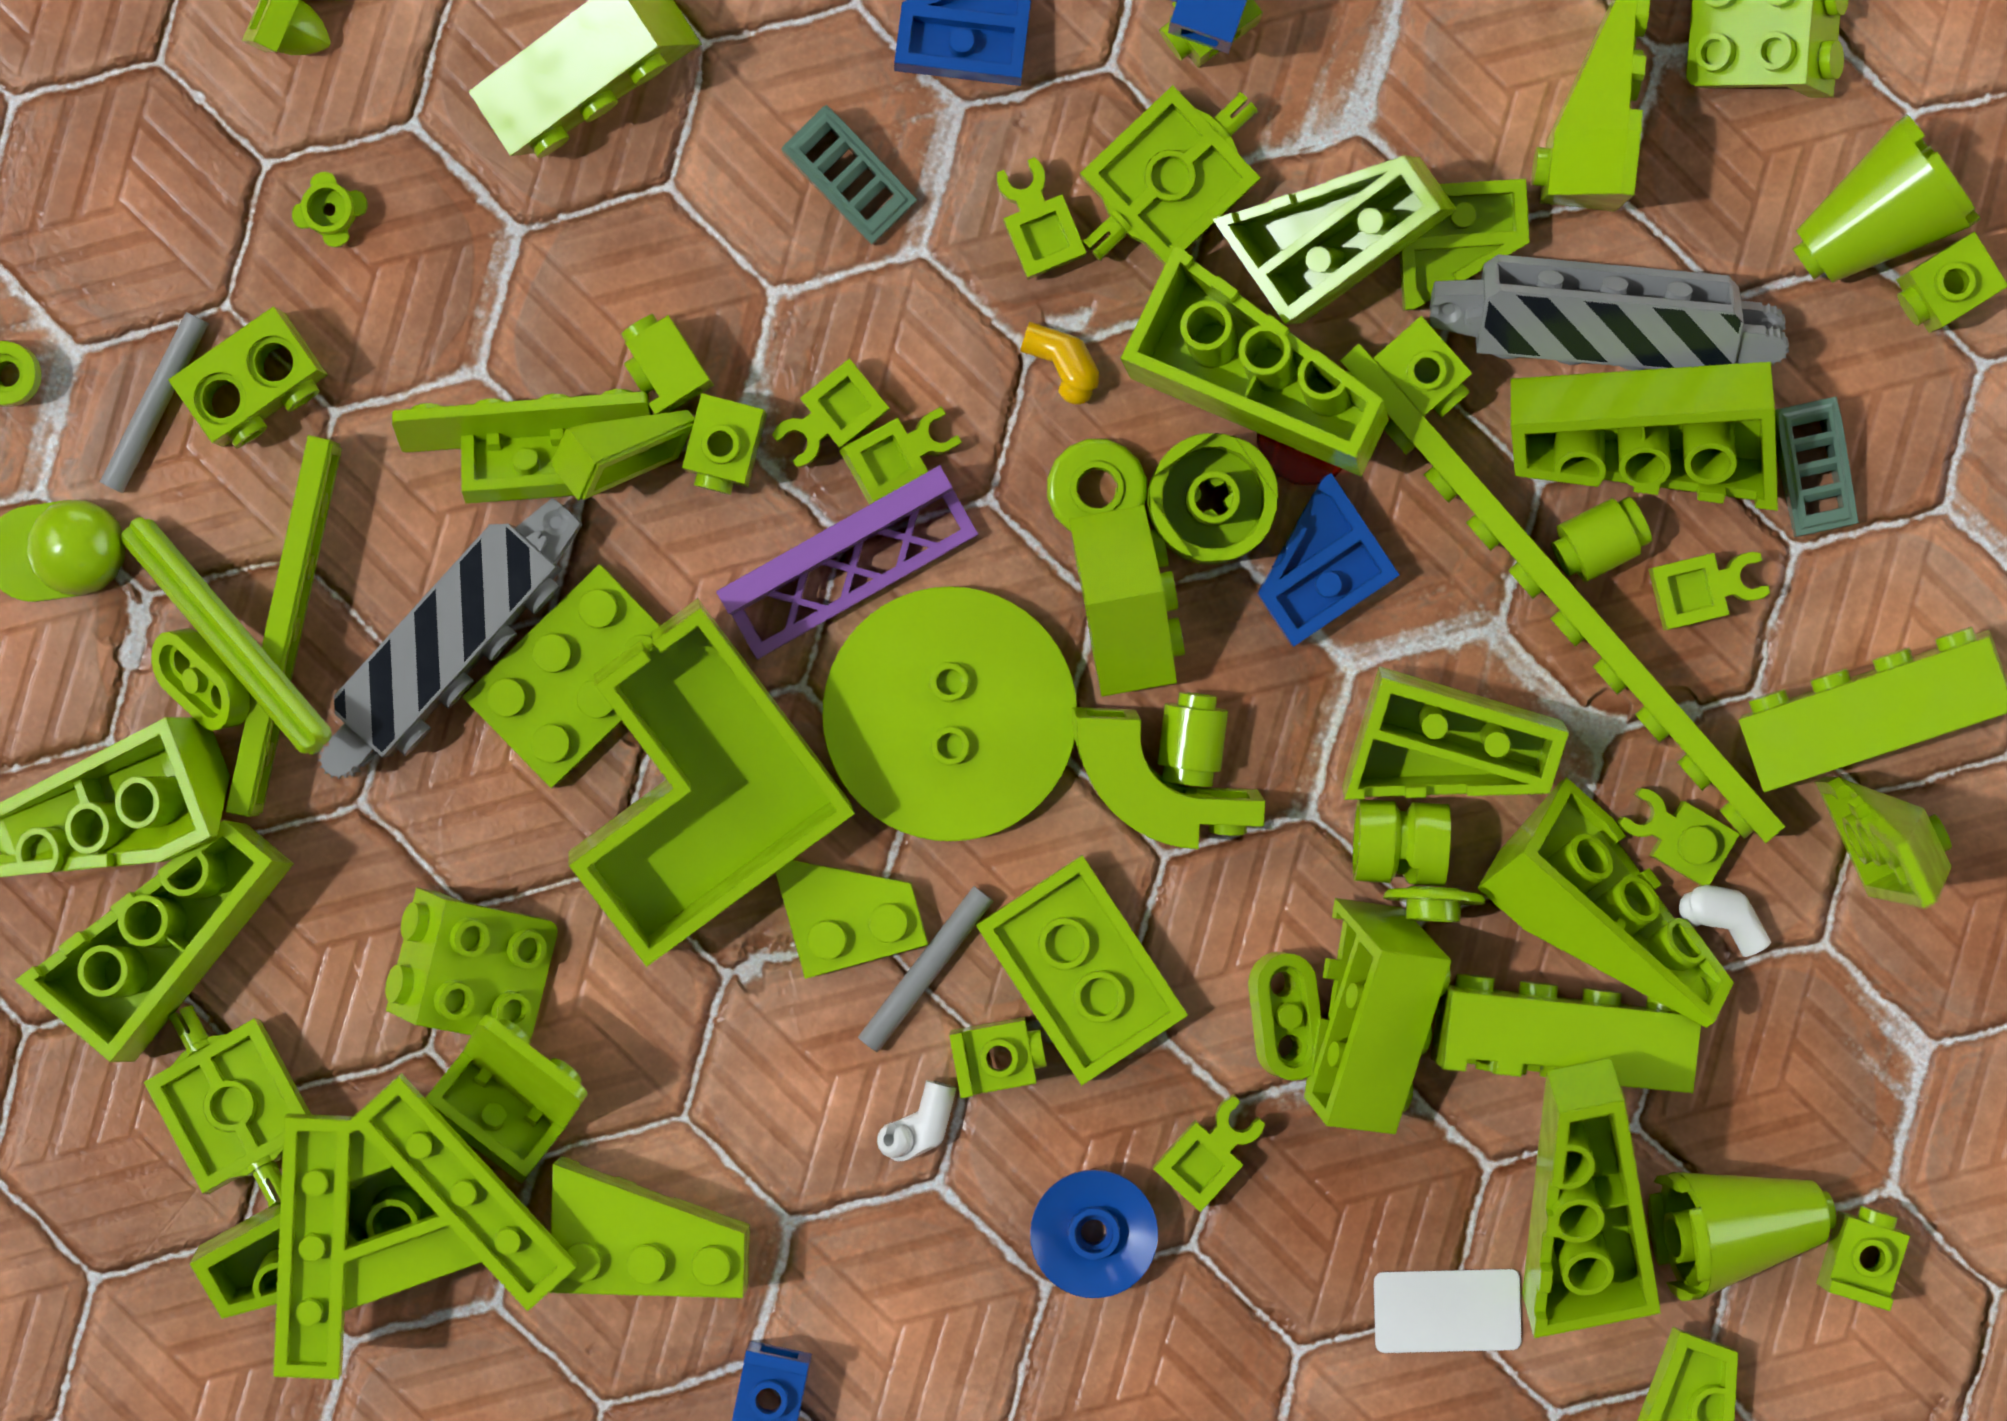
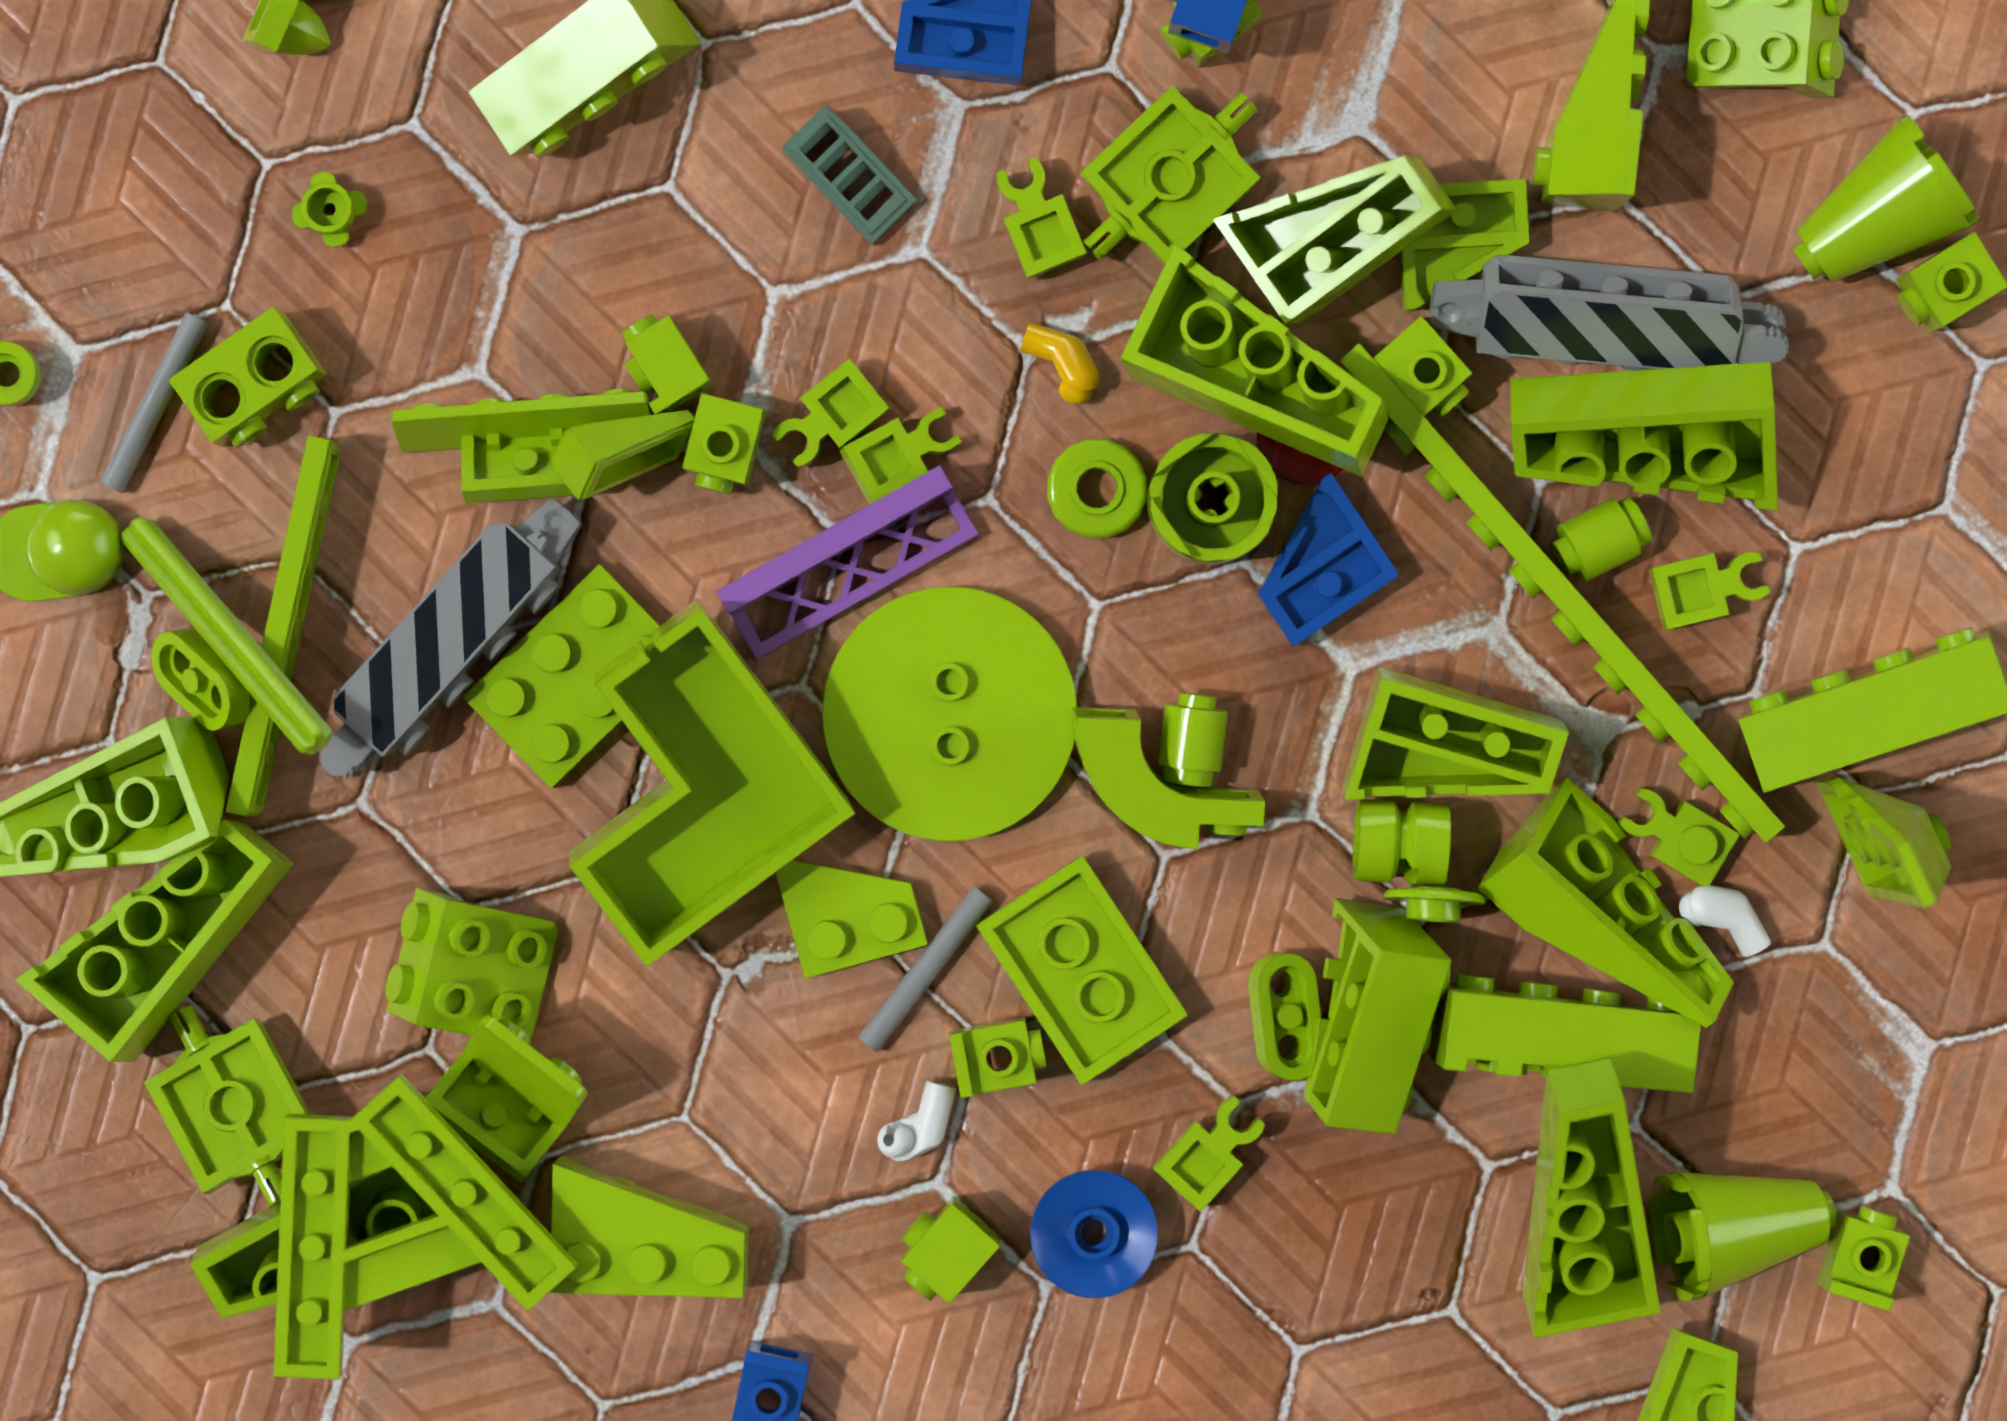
(946, 1250): none -> lime brick
(1127, 600): lime brick -> none
(1447, 1311): white sticker -> none
(1833, 438): sand green slope -> none

